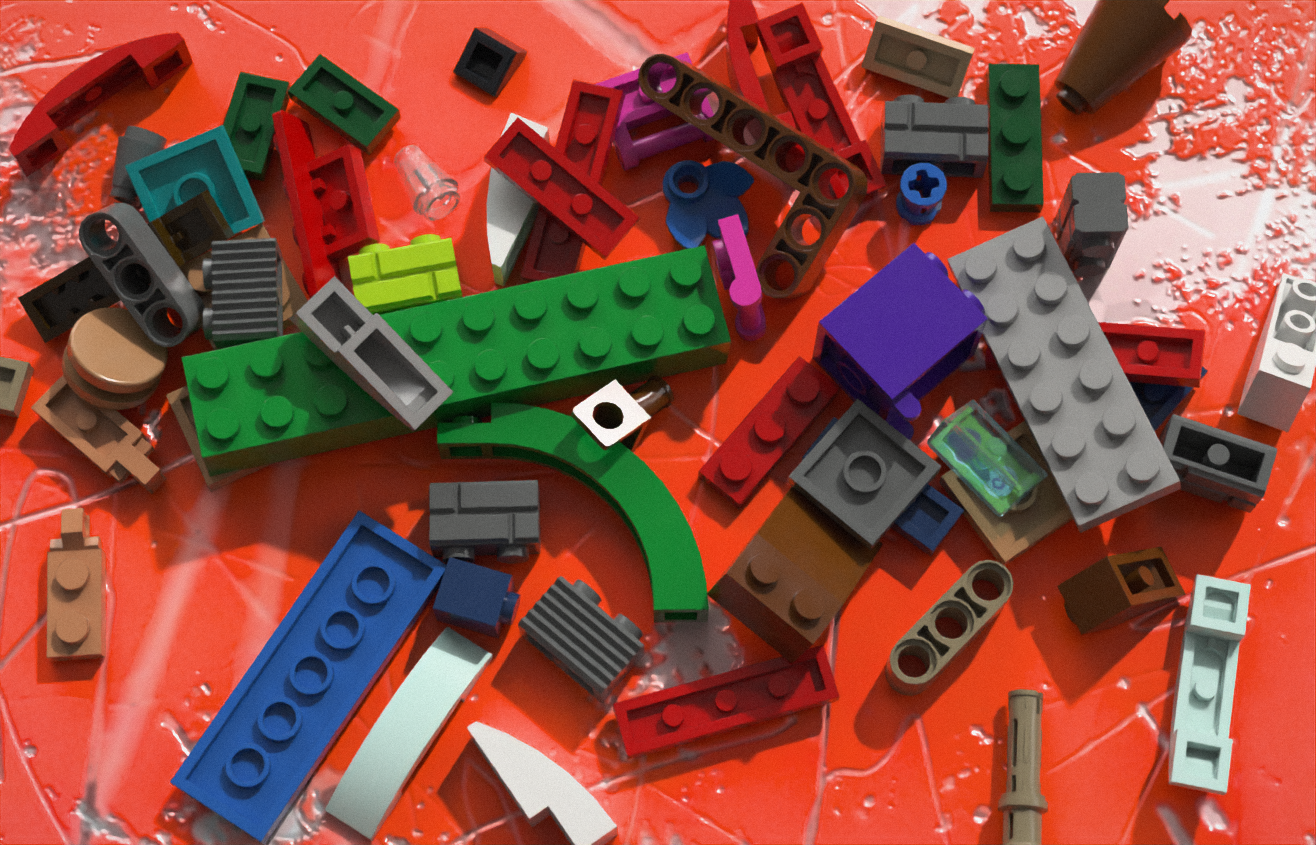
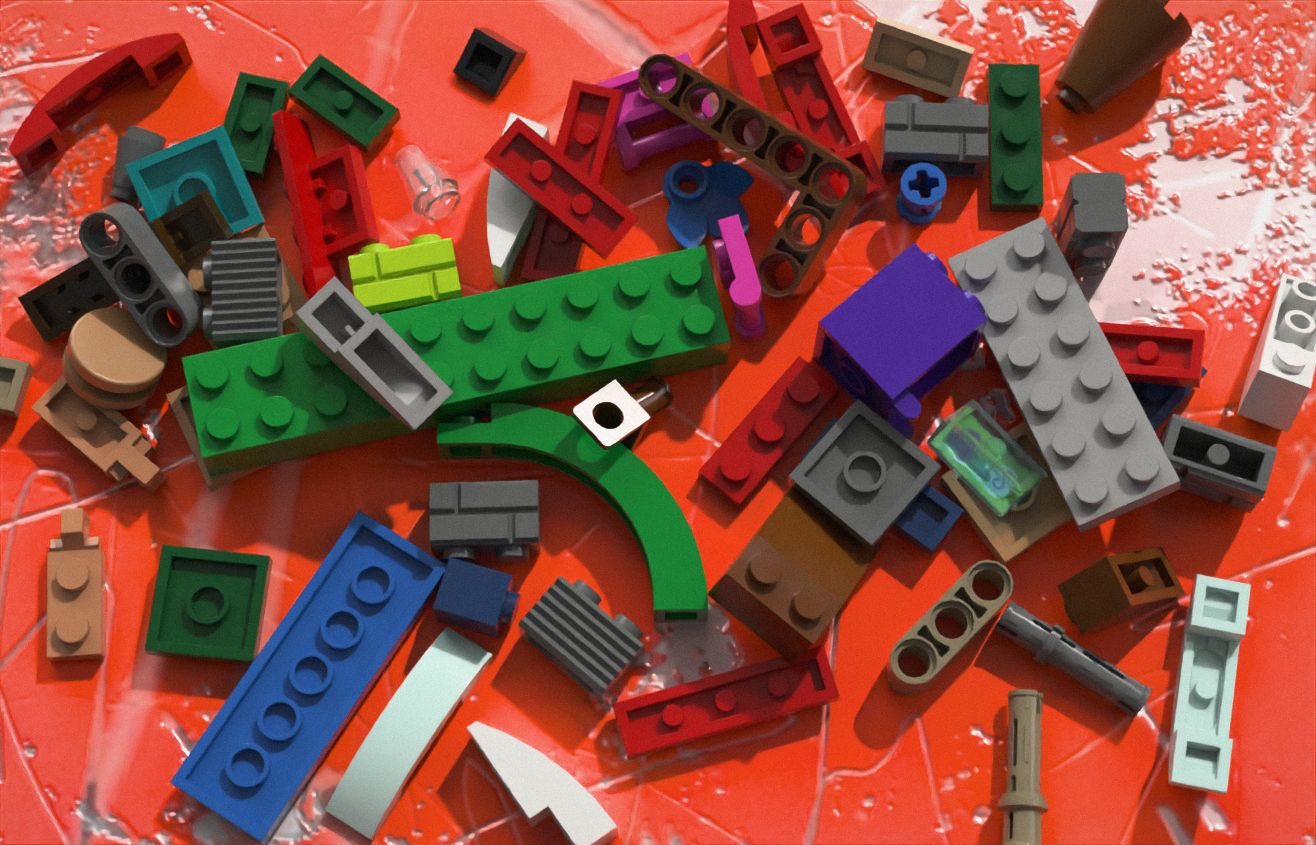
(209, 605): none -> dark green plate
(1072, 659): none -> dark grey pin

